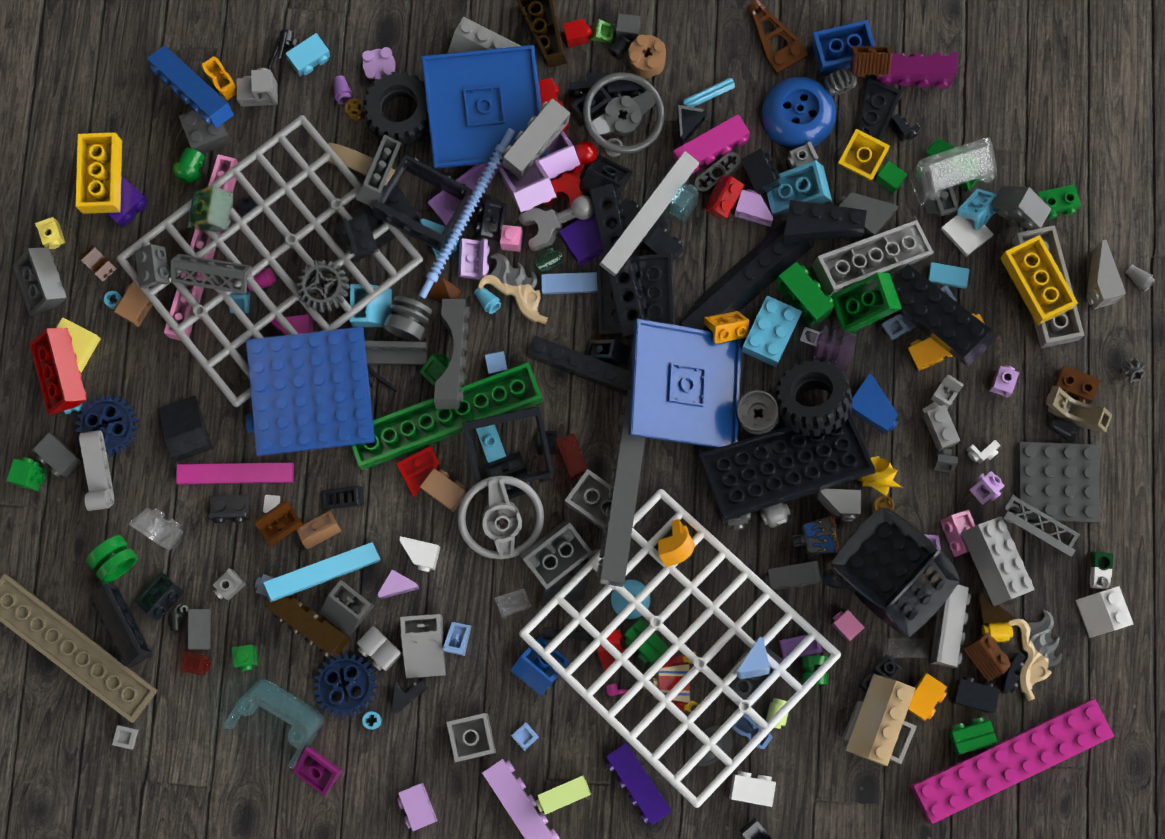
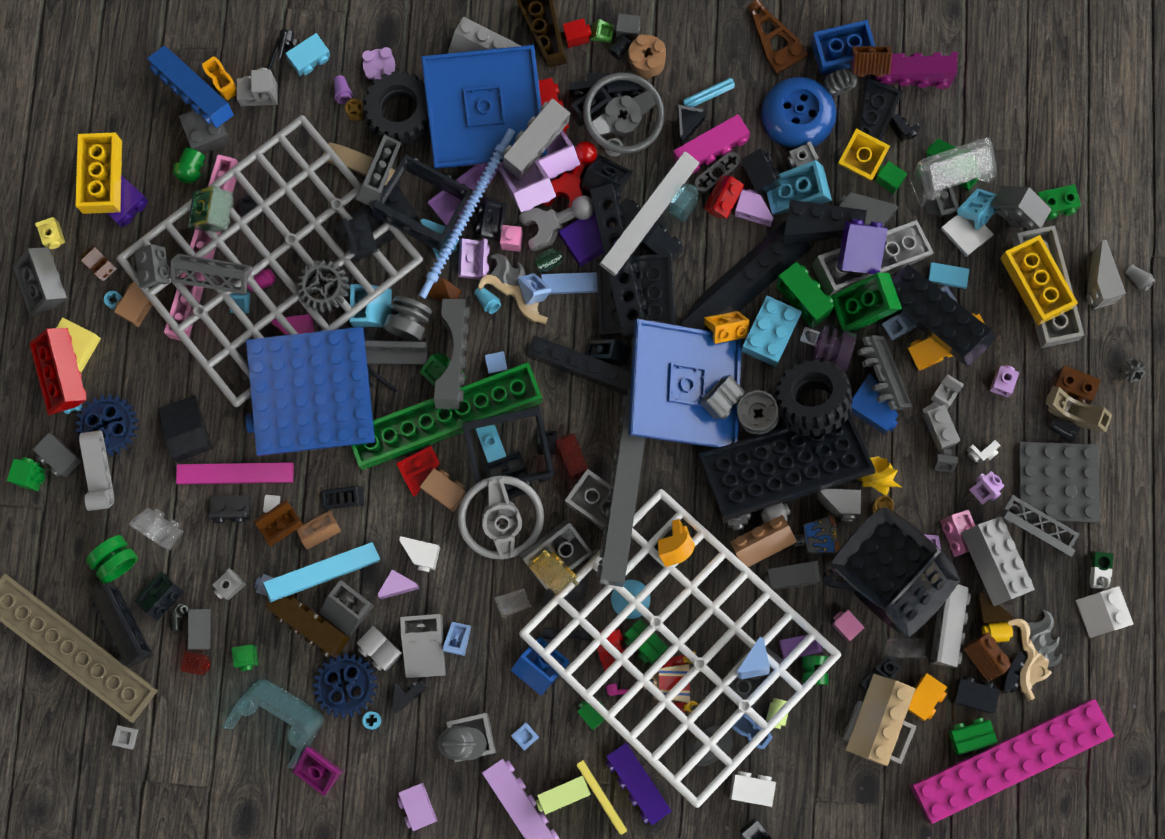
(462, 743): none -> dark grey piece
(533, 288): none -> light blue slope
(550, 571): none -> clear yellow bracket
(590, 715): none -> green brick
(602, 798): none -> light yellow tile
(722, 397): none -> dark grey brick
(763, 541): none -> medium nougat brick
(862, 246): none -> brick
(892, 387): none -> dark grey hinge

